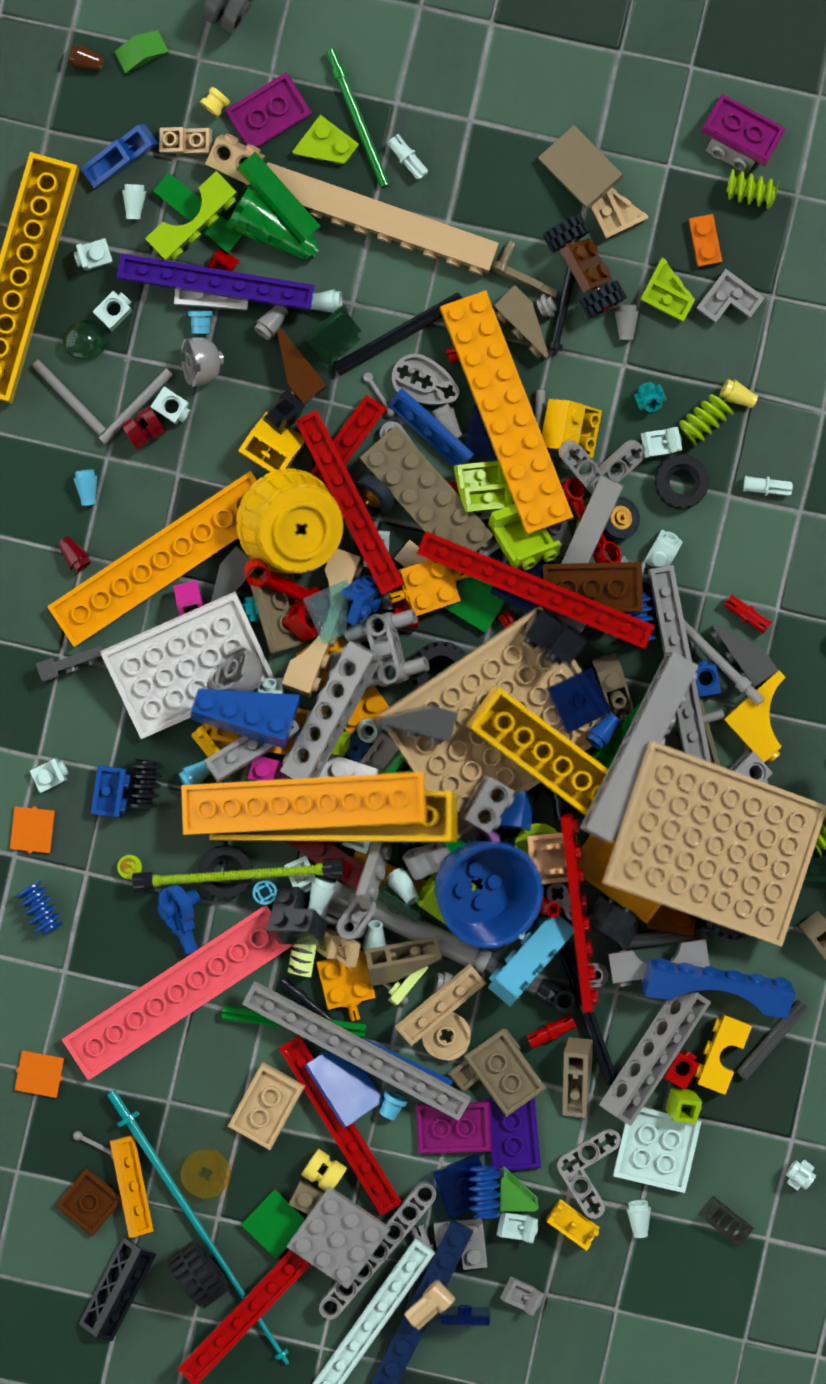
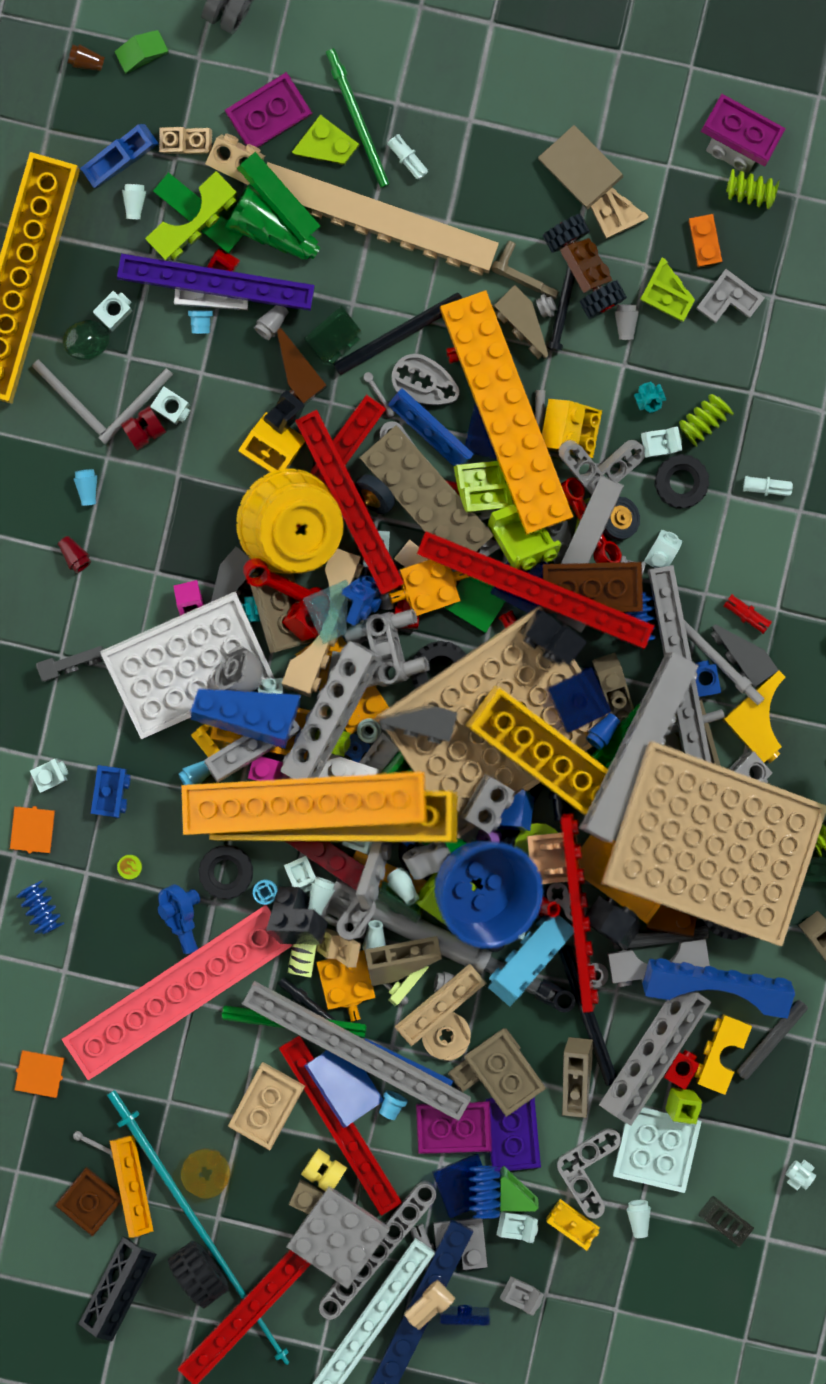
(93, 254): light aqua bracket -> none
(145, 784): black piece -> none
(147, 881): lime hose -> none
(151, 564): light orange plate -> none
(201, 362): light grey cylinder -> none
(215, 101): light yellow wheel -> none
(273, 1223): green tile -> none
(327, 301): light aqua cone -> none
(447, 418): light grey cone -> none
(551, 1031): red pin -> none
(738, 394): light yellow cone -> none

